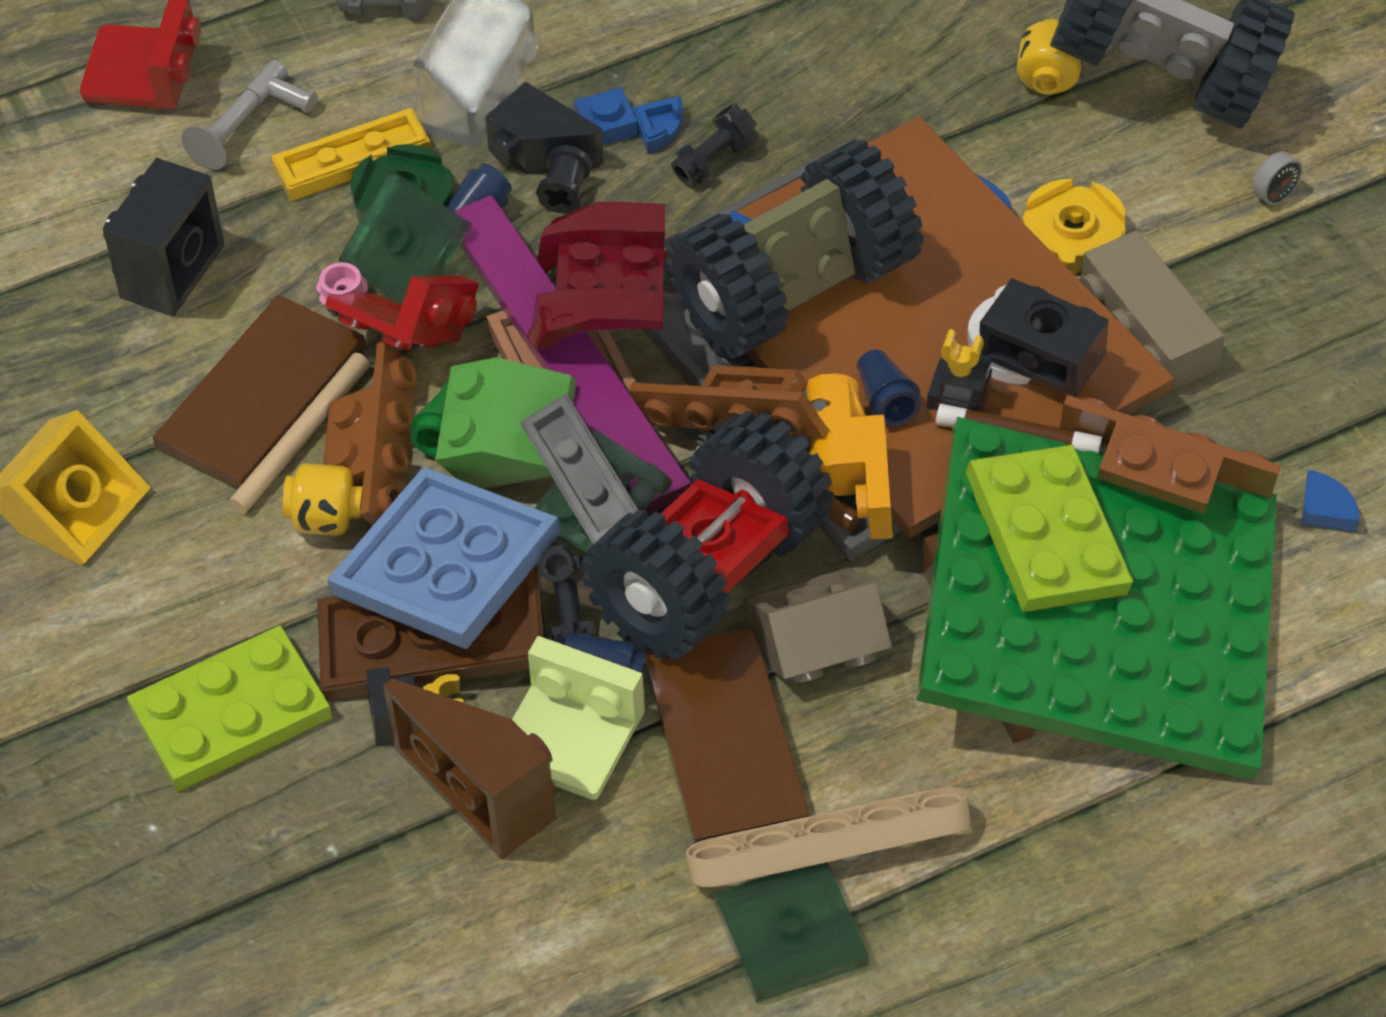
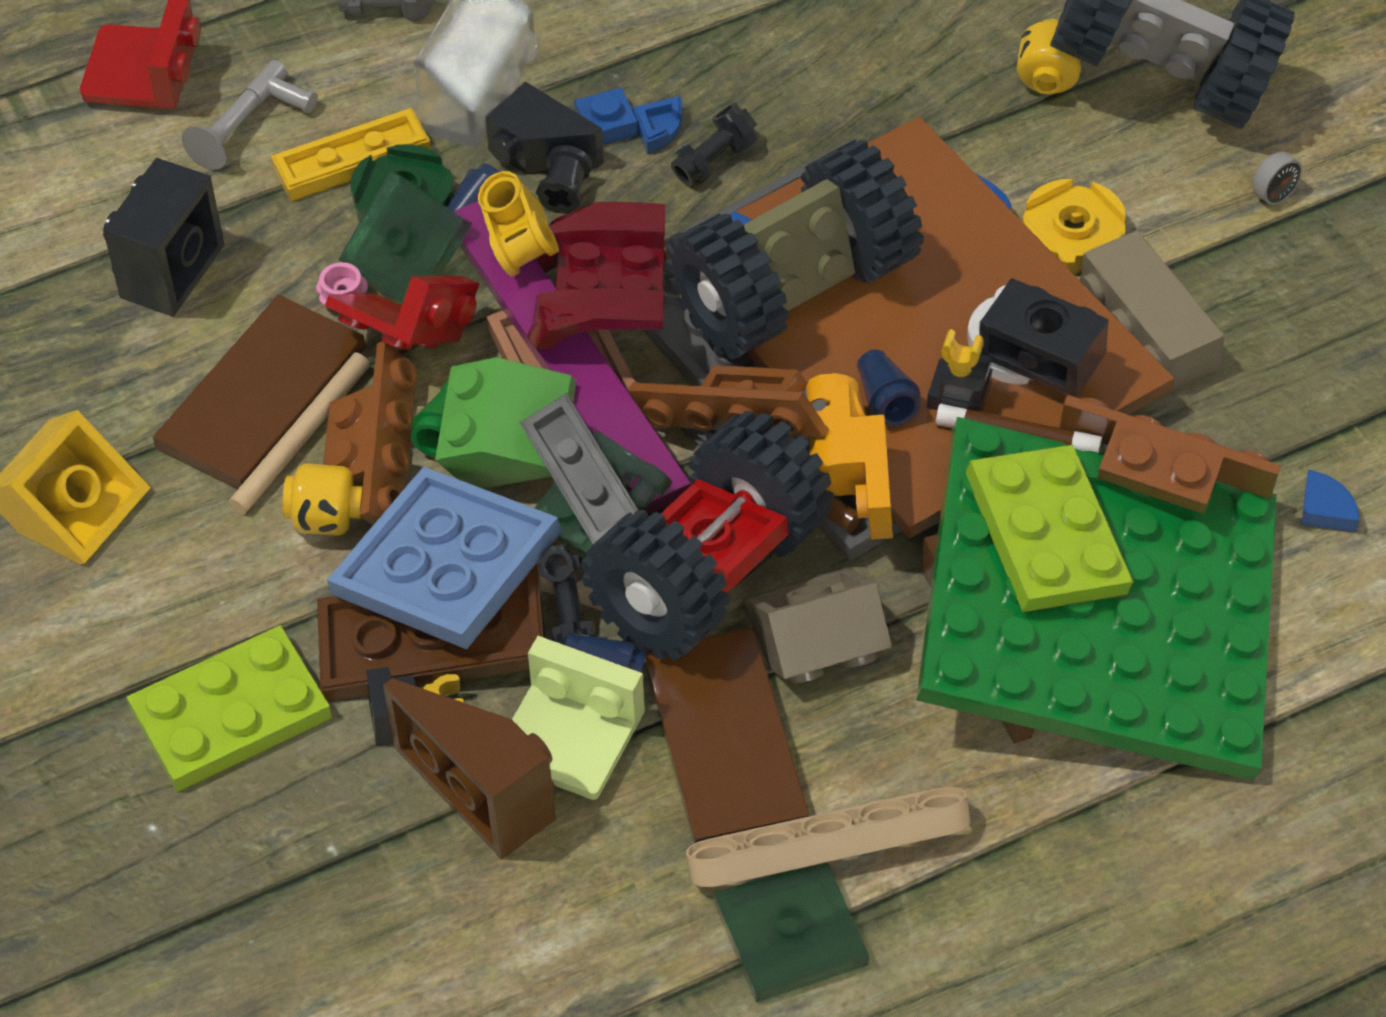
(514, 222): none -> yellow piece

